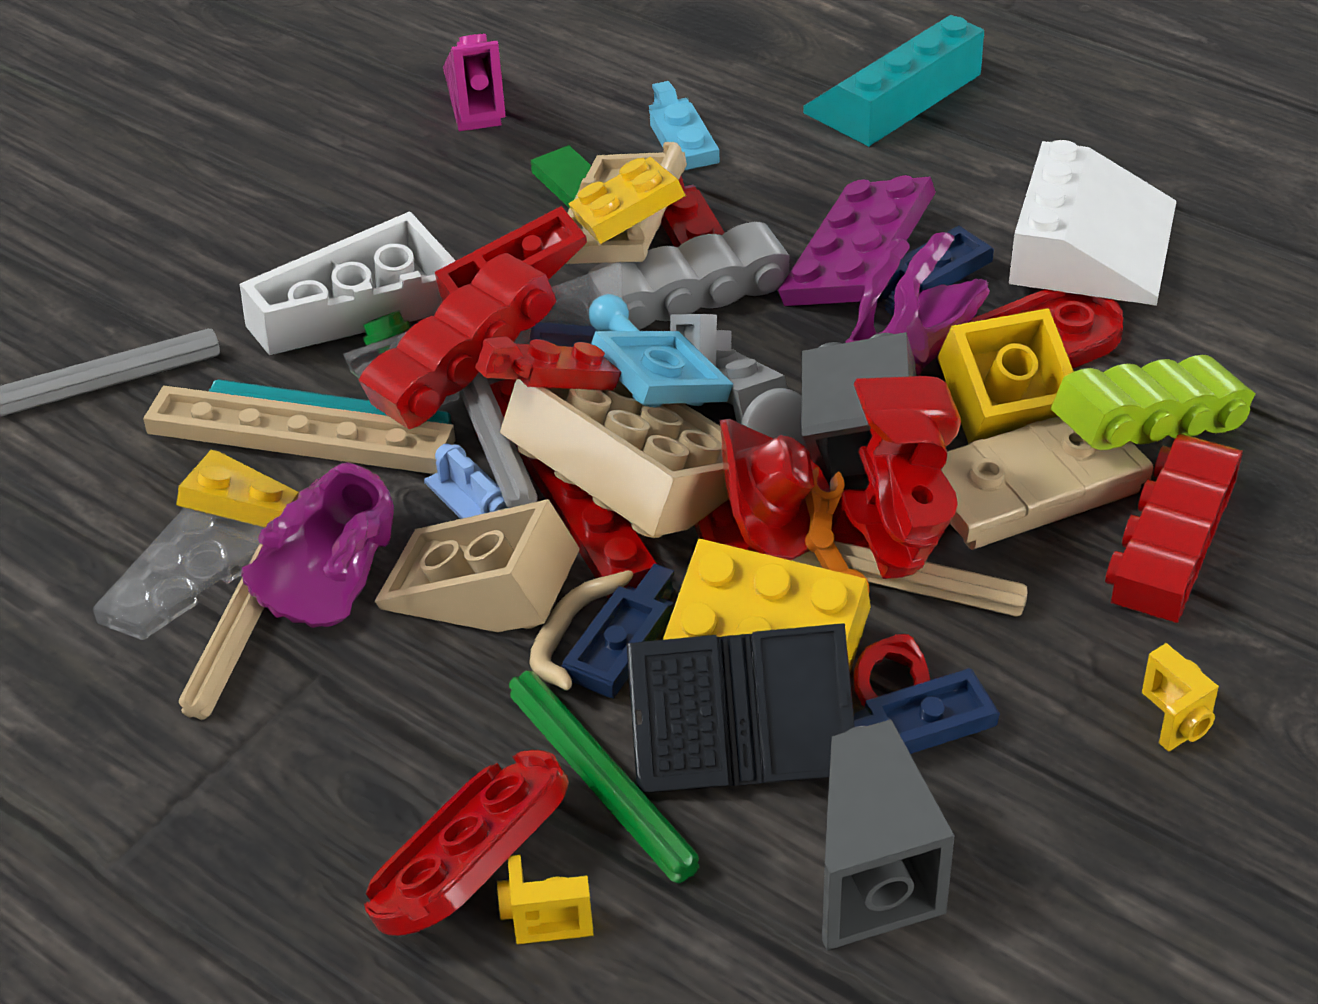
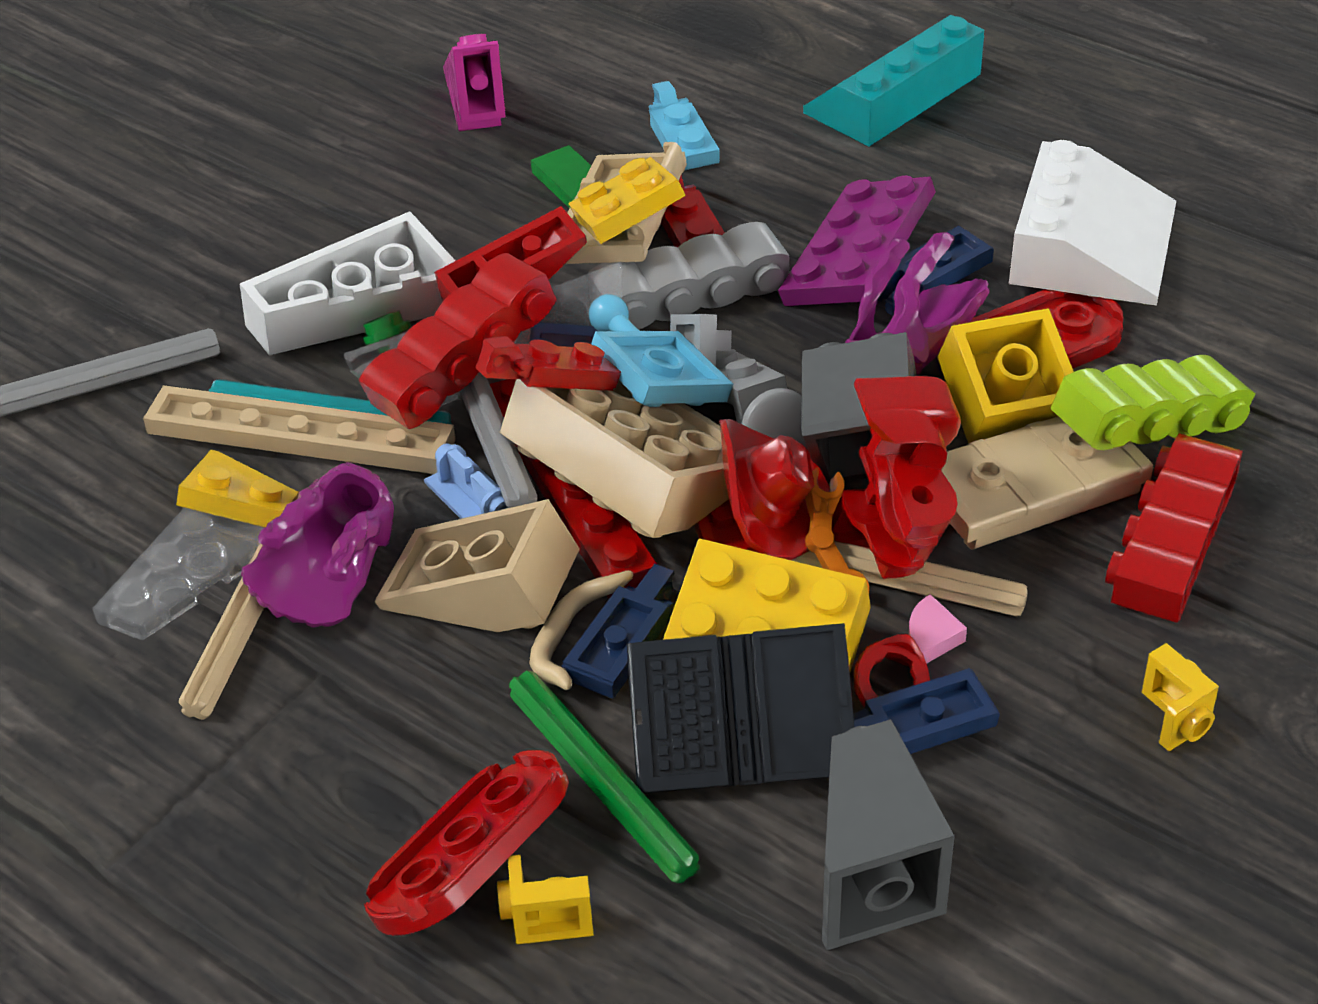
(935, 628): none -> bright pink tile

